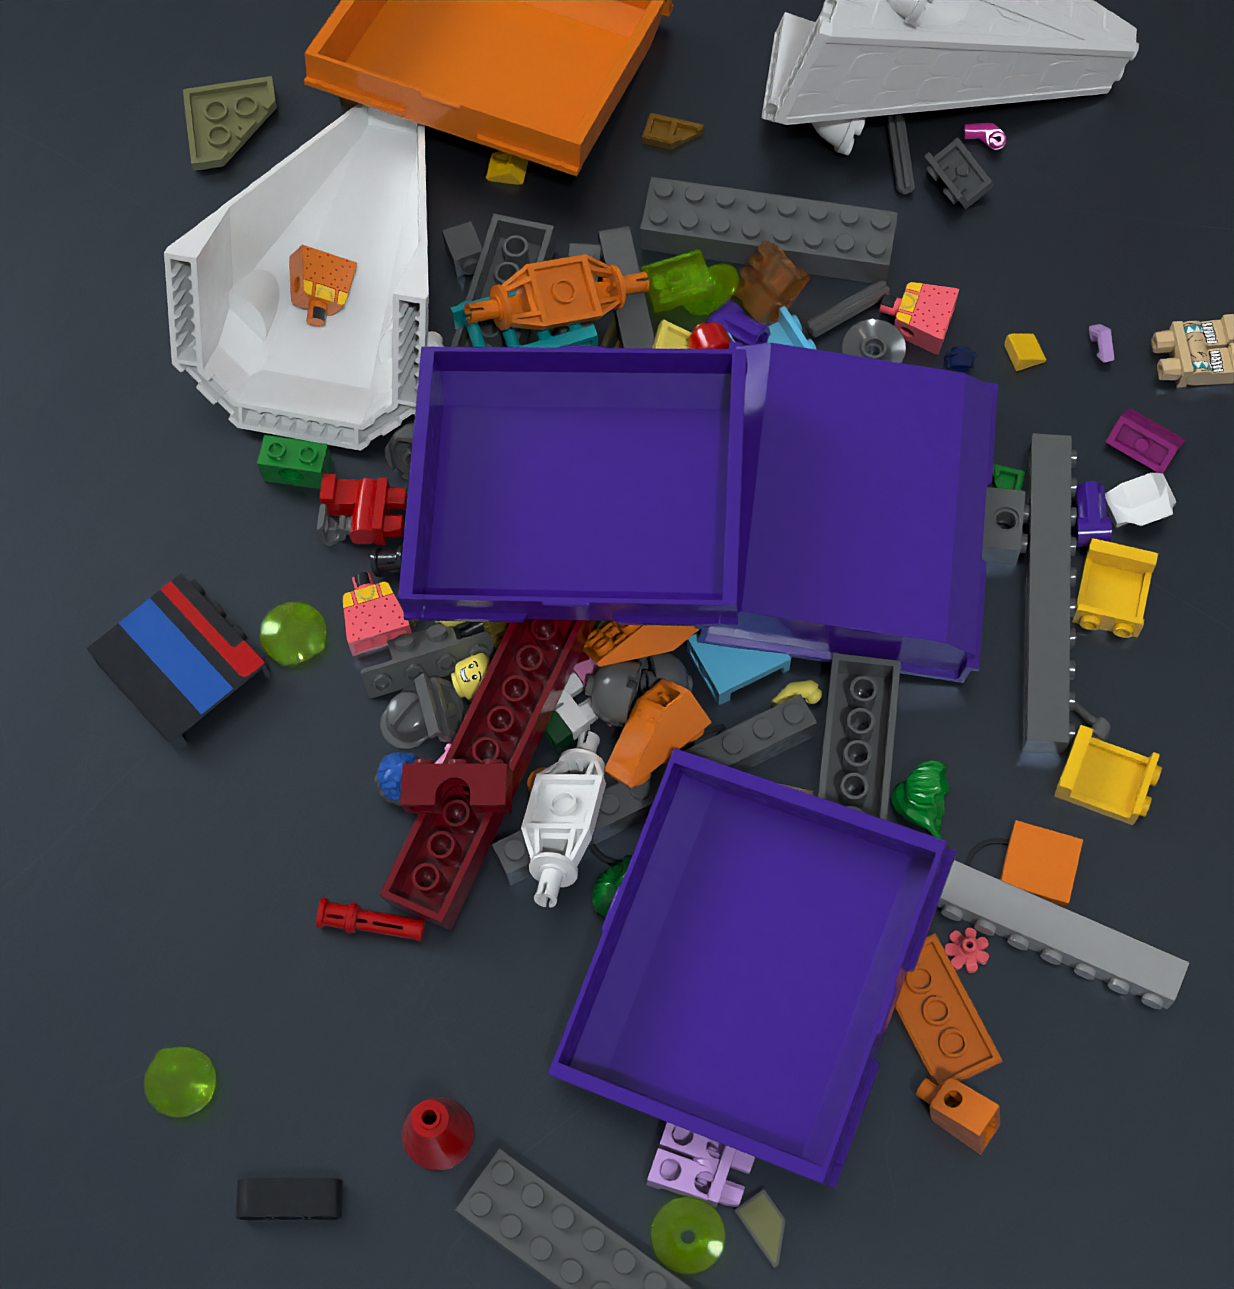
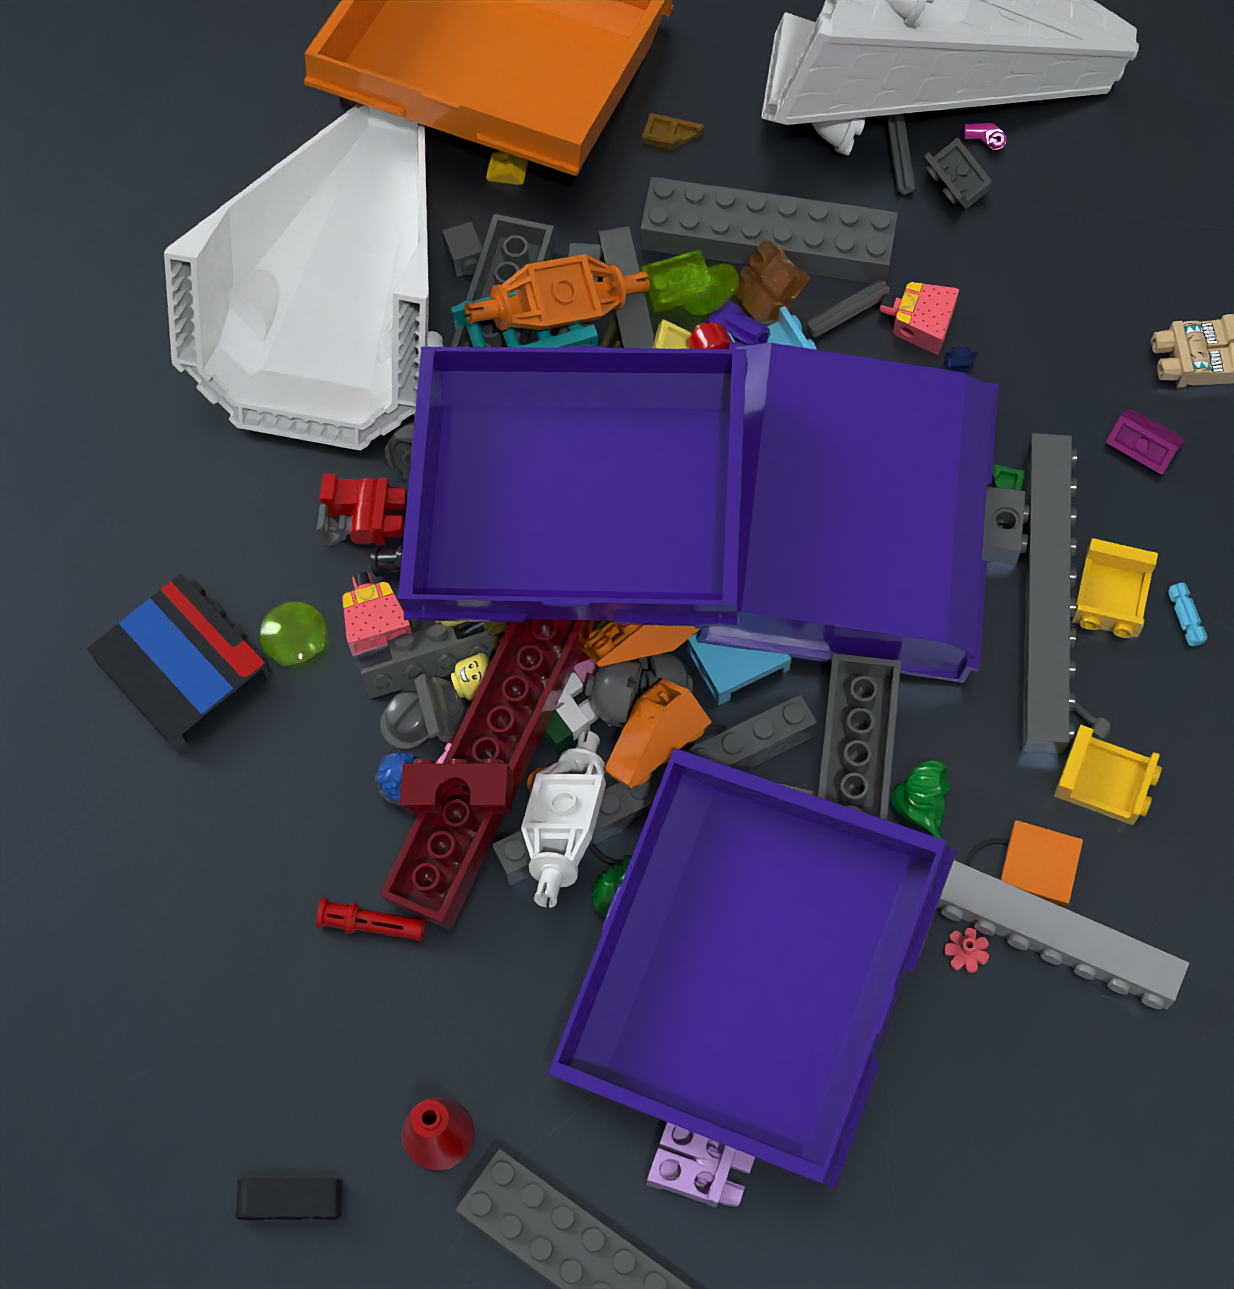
(179, 1081): clear neon green dish -> none
(225, 117): olive plate -> none
(294, 461): green brick -> none
(319, 282): orange torso -> none
(693, 1216): clear neon green dish -> none
(764, 1225): olive tile -> none
(808, 690): light yellow arm -> none
(875, 336): dark grey dish -> none
(943, 1019): orange tile -> none
(972, 1120): orange torso -> none
(1024, 350): yellow slope -> none
(1091, 514): dark purple piece -> none
(1104, 339): lavender tile -> none
(1140, 500): white slope -> none
(1187, 614): none -> medium azure axle

